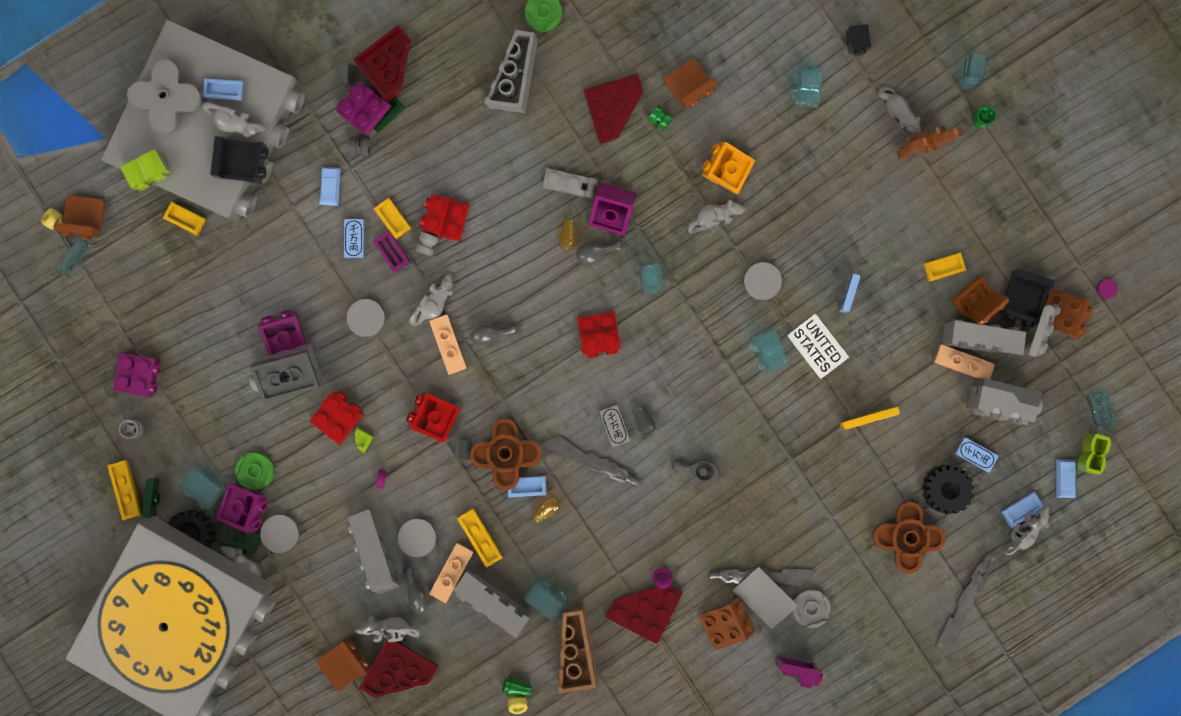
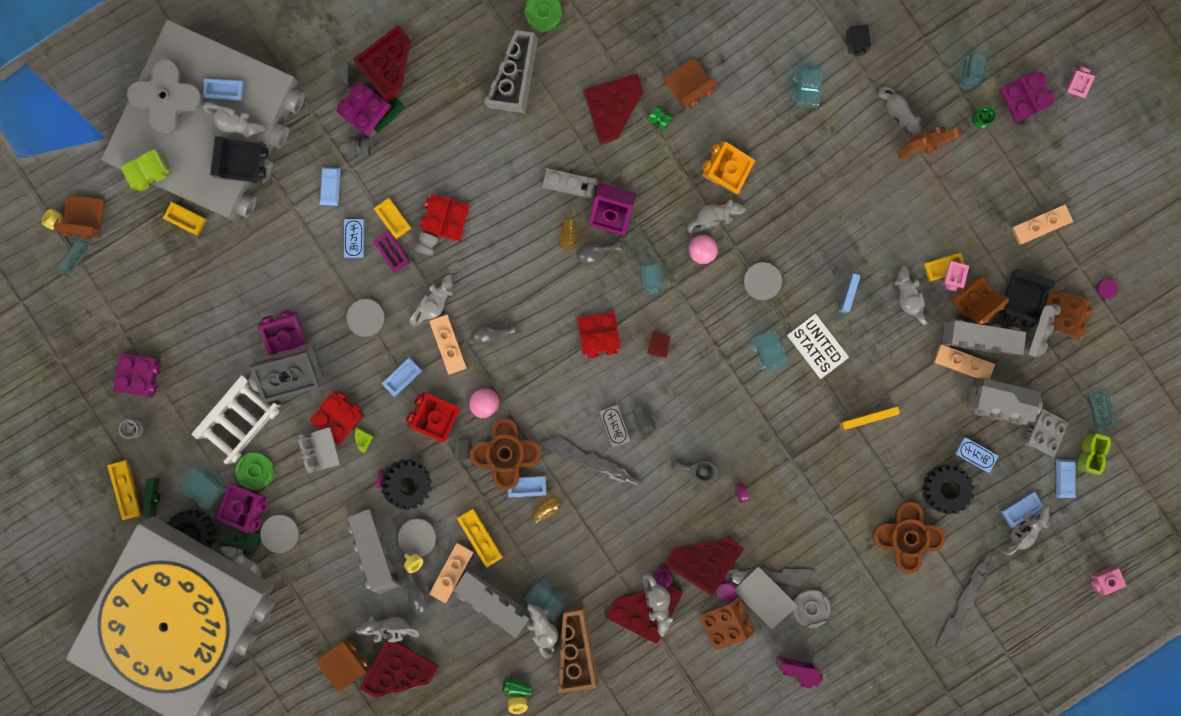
(217, 416): none -> white fence
(318, 450): none -> light grey hinge
(392, 480): none -> black tyre
(402, 377): none -> light blue tile
(412, 563): none -> light yellow tile
(484, 403): none -> bright pink hair
(545, 633): none -> light grey animal
(658, 345): none -> clear red panel
(658, 599): none -> light grey animal
(702, 249): none -> bright pink hair
(705, 562): none -> dark red plate
(726, 591): none -> magenta tile
(741, 493): none -> magenta tile
(909, 299): none -> light grey animal
(955, 276): none -> bright pink bracket
(1027, 96): none -> magenta plate
(1042, 224): none -> light nougat plate
(1046, 433): none -> light grey hinge
(1080, 81): none -> bright pink bracket
(1107, 580): none -> bright pink brick

